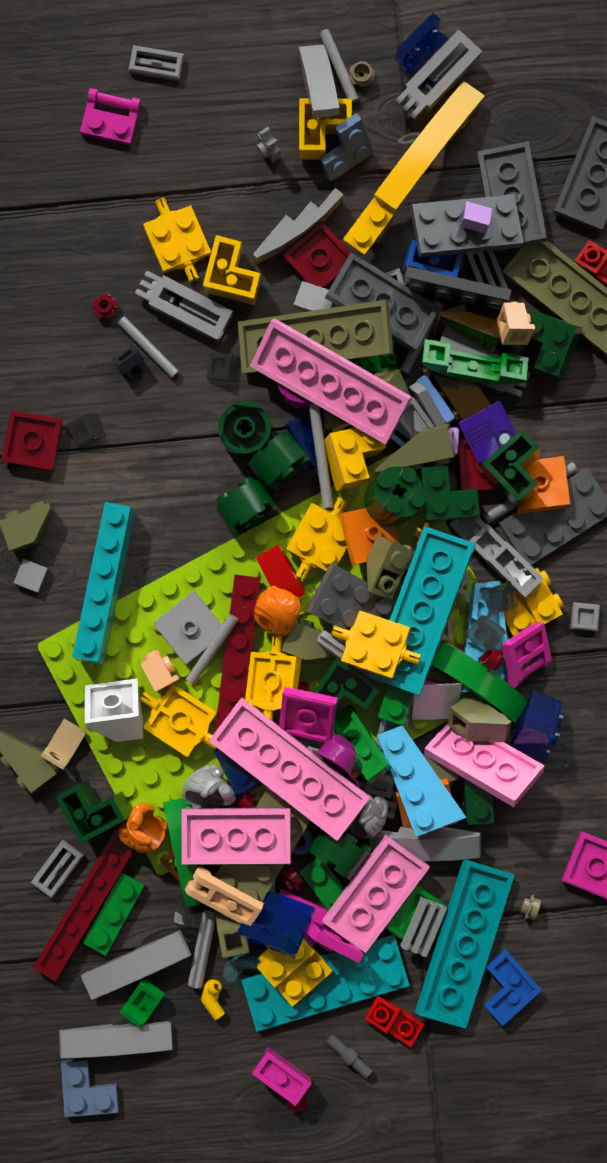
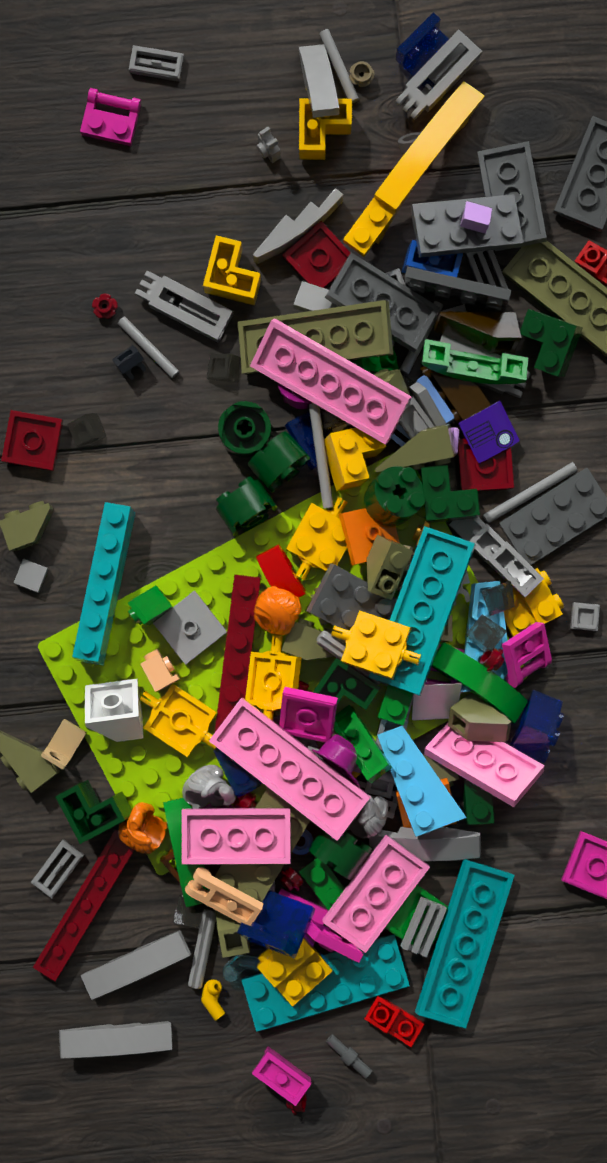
(83, 1098): sand blue plate -> none
(113, 913): green plate -> none
(142, 1003): green bracket -> none
(149, 606): none -> green slope
(177, 239): yellow plate -> none
(212, 649): light grey bar -> none
(353, 148): sand blue plate -> none
(508, 465): dark green brick -> none
(515, 324): light nougat brick -> none
(516, 991): blue plate -> none
(530, 907): dark tan plate -> none
(552, 486): orange plate -> none

